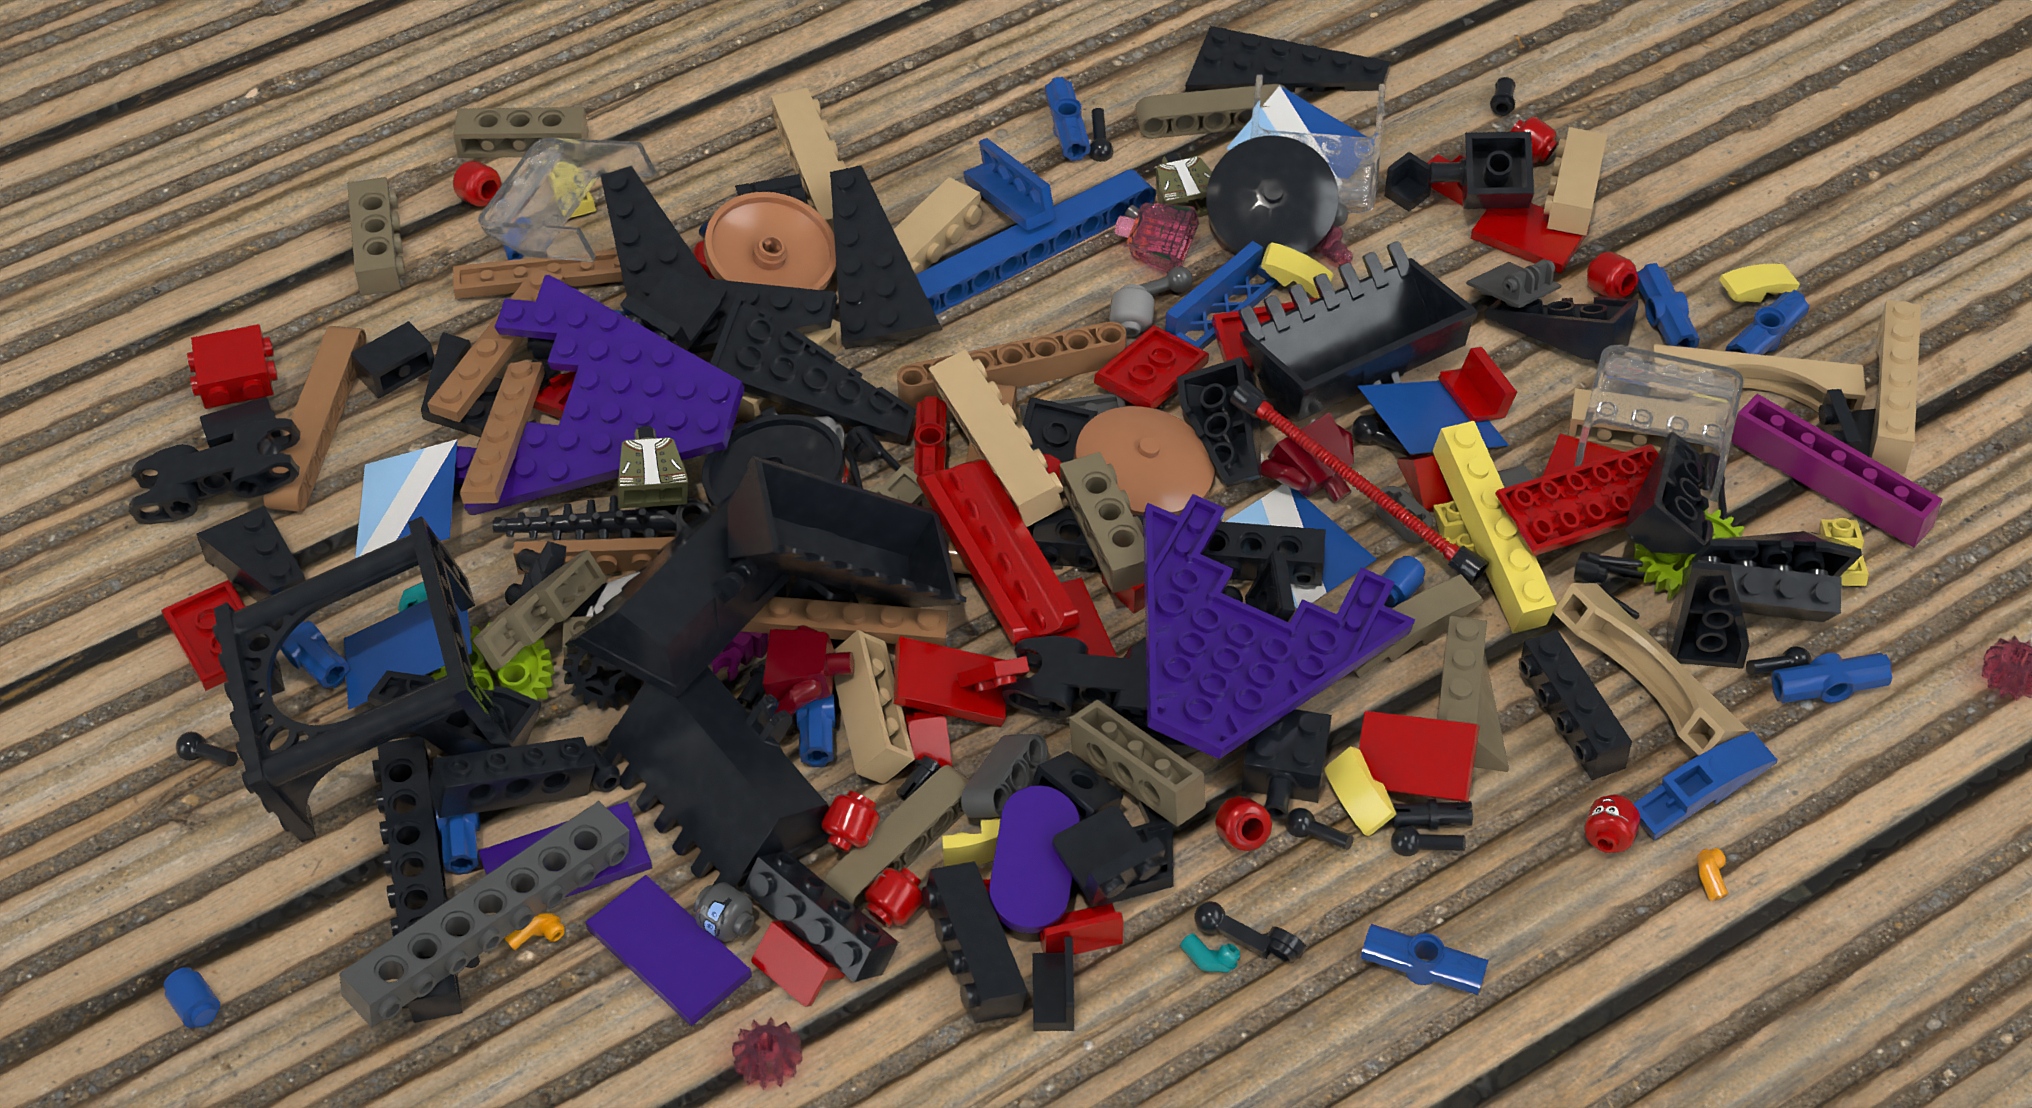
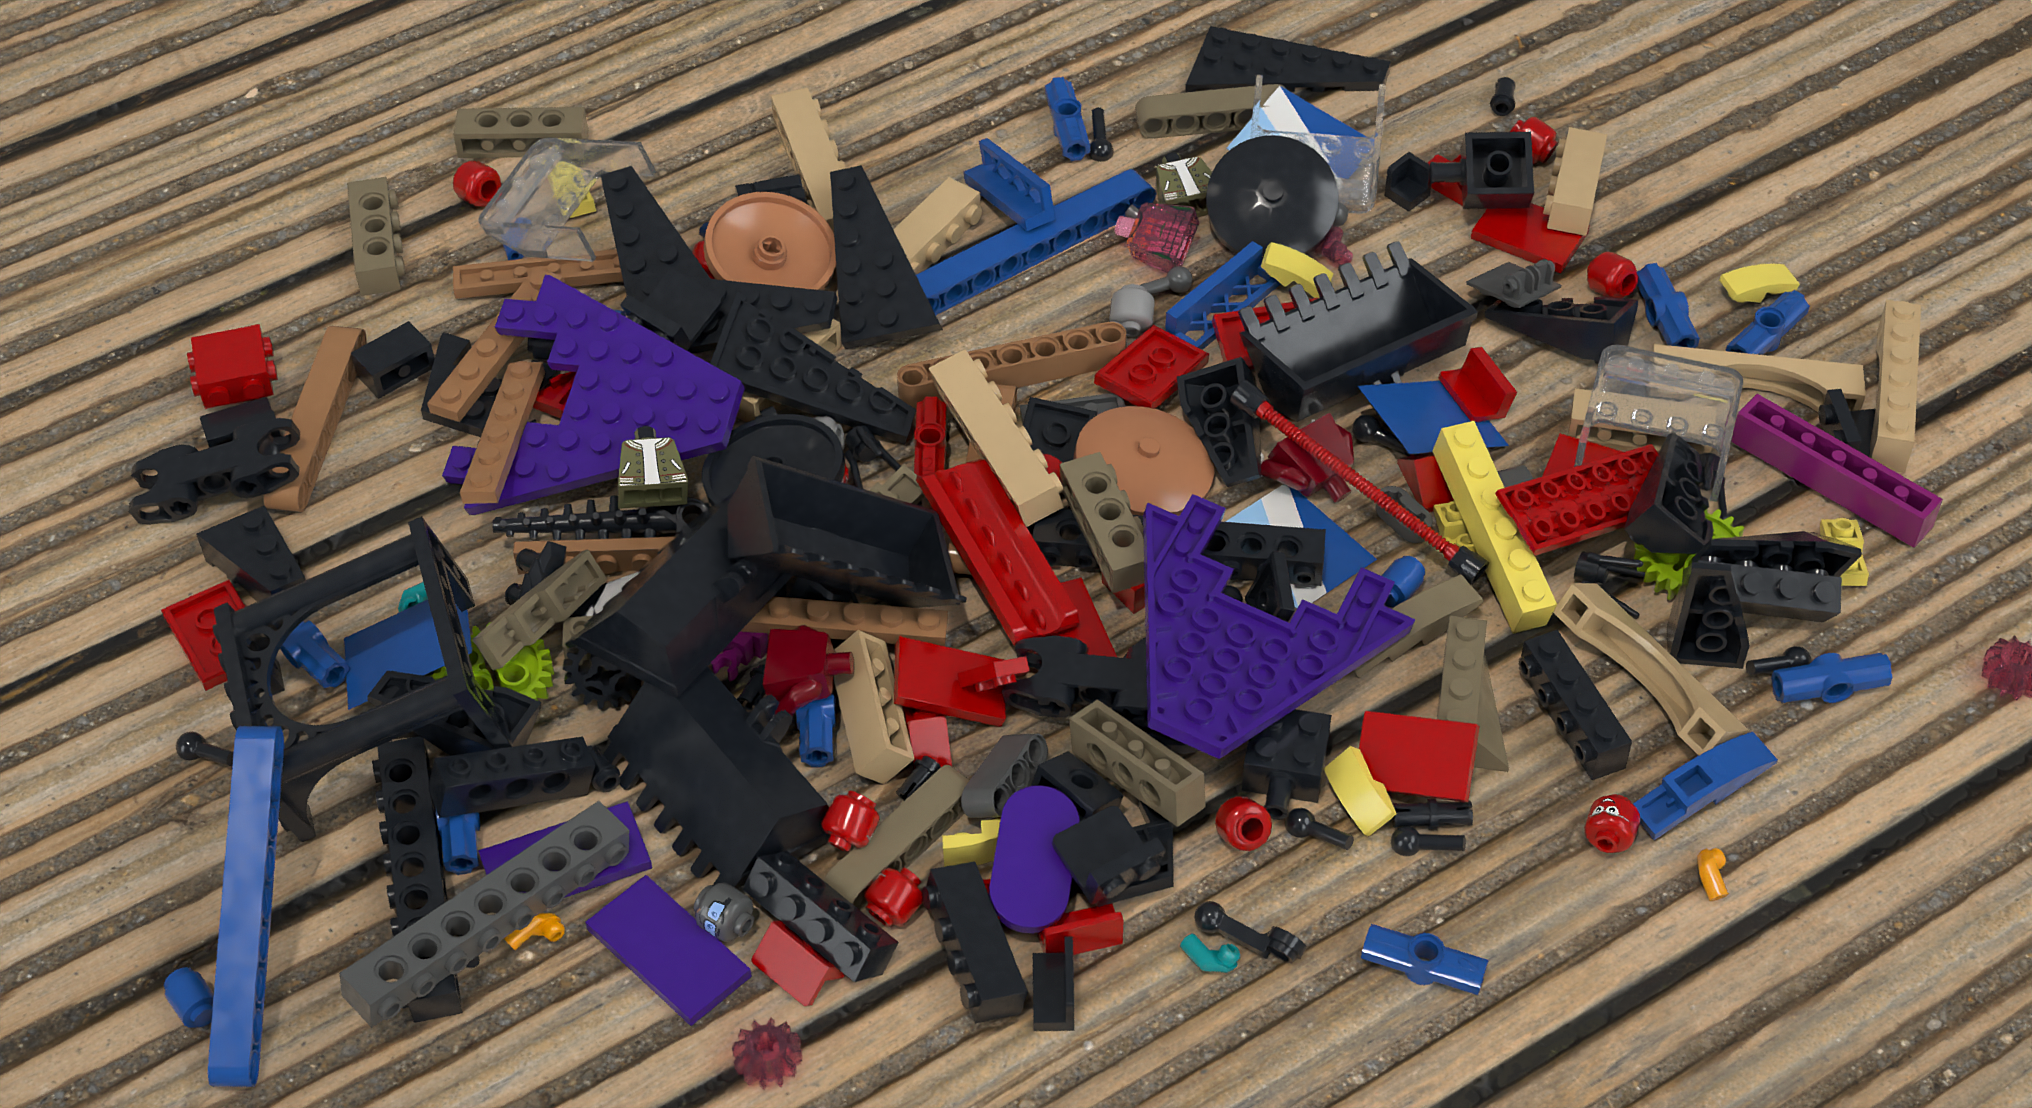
(246, 907): none -> blue beam
(404, 490): sticker -> none

